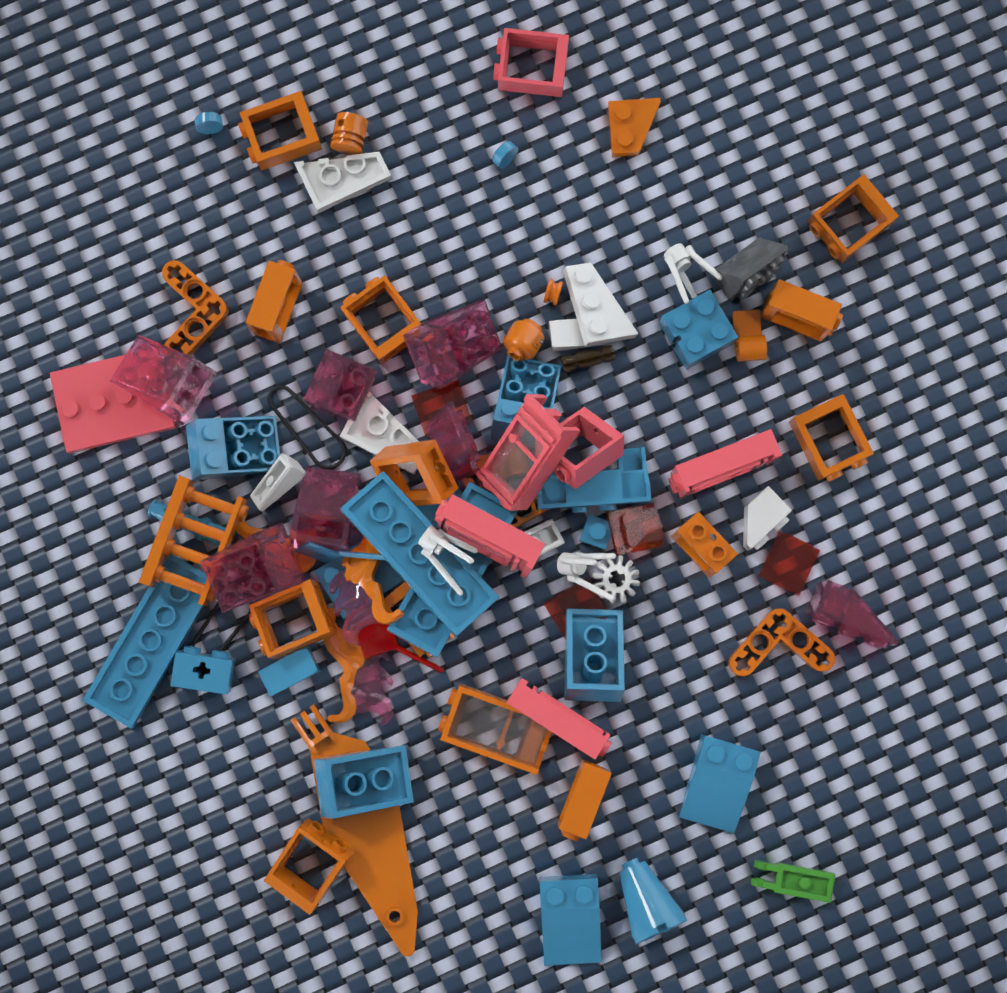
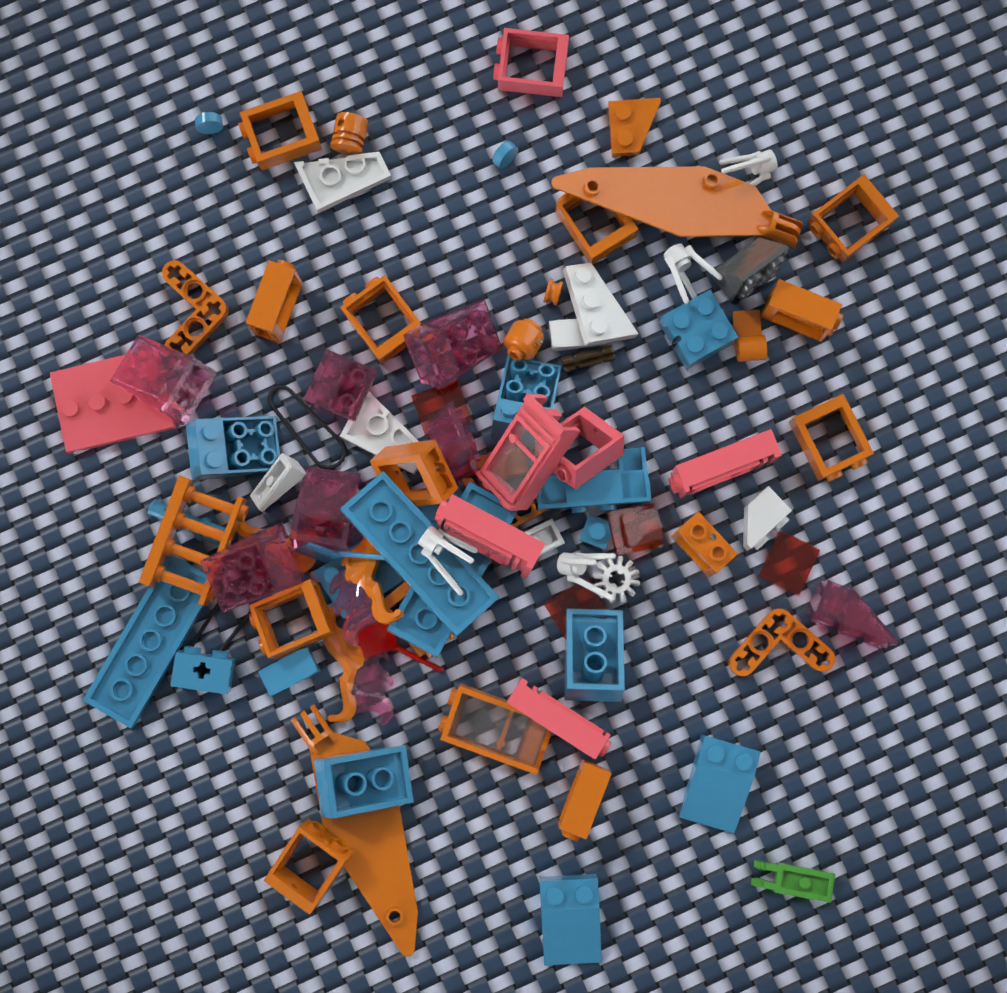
(605, 246): none -> orange window
(648, 902): dark azure cone -> none
(682, 201): none -> orange wing
(759, 162): none -> white plant

